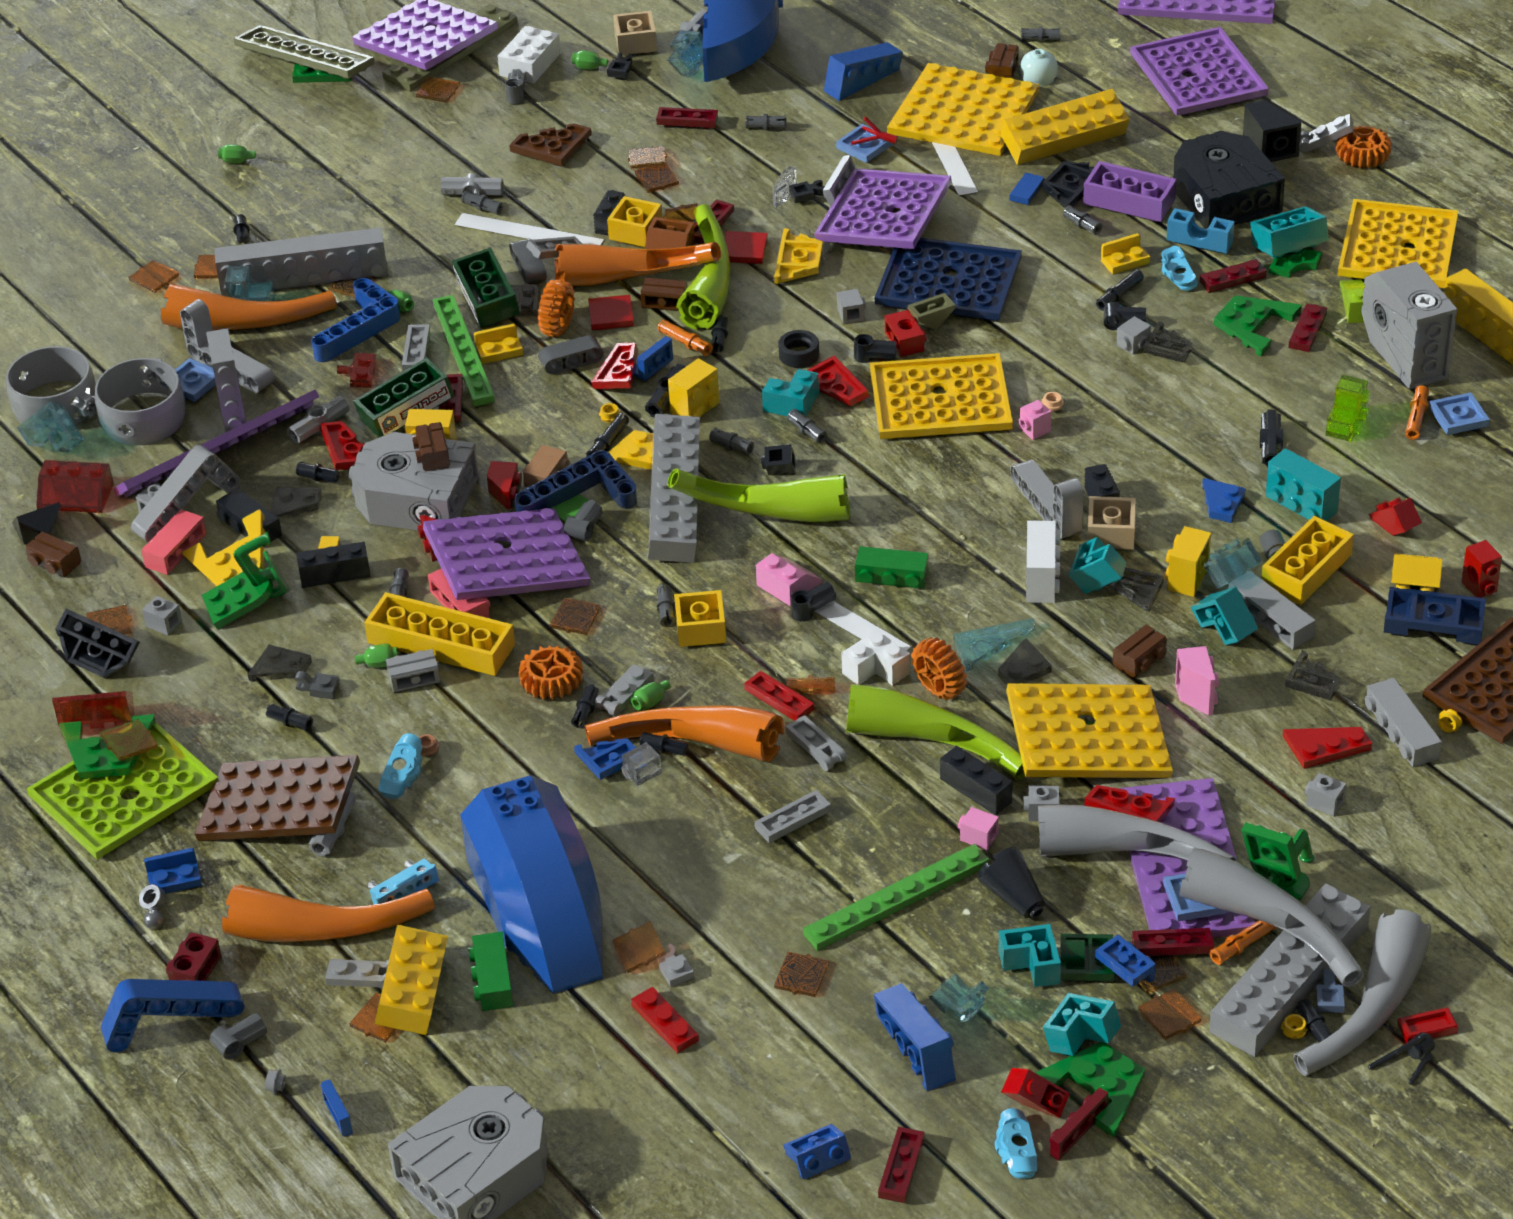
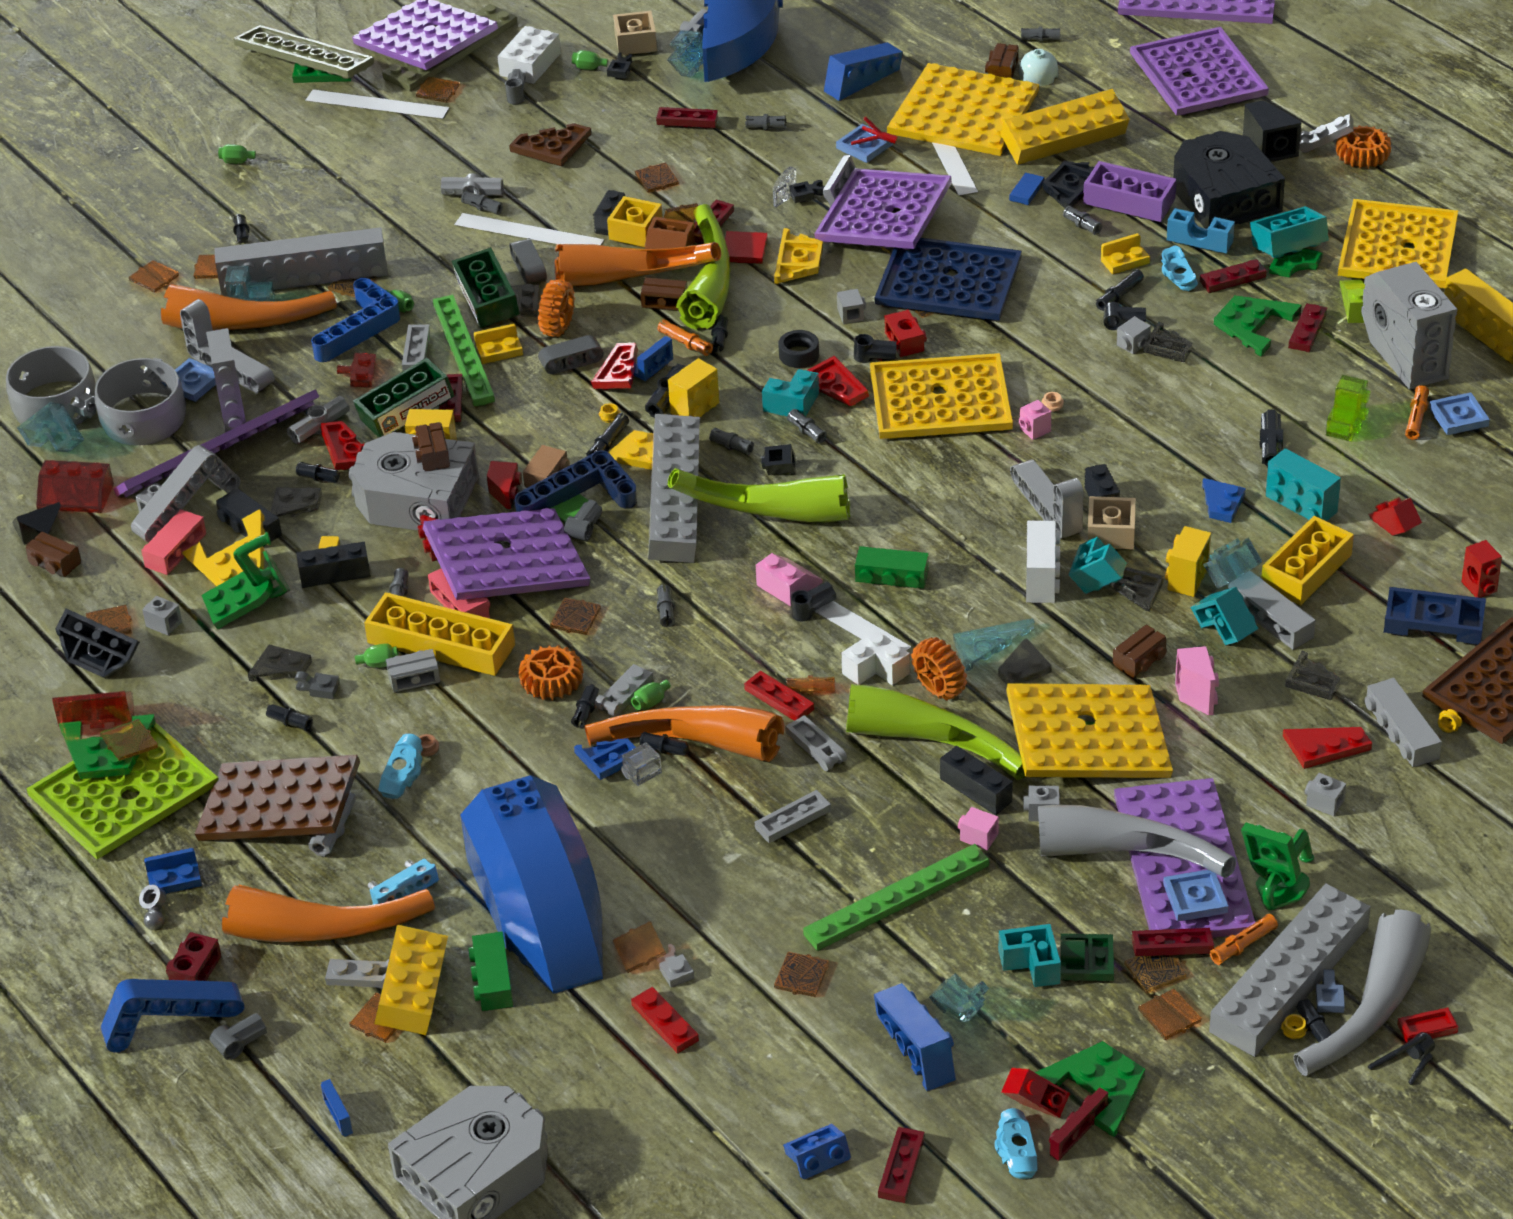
(275, 1081): light grey plate -> none
(377, 103): none -> white sticker
(546, 247): light grey plate -> none
(610, 312): red tile -> none
(647, 157): clear orange piece -> none
(700, 618): yellow brick -> none
(933, 310): olive slope -> none
(1013, 882): black cone -> none
(1081, 1019): teal brick -> none
(1121, 801): red wing -> none
(1126, 961): blue bracket -> none
(1238, 889): light grey brick -> none
(1271, 542): dark grey brick -> none
(1417, 571): yellow brick -> none

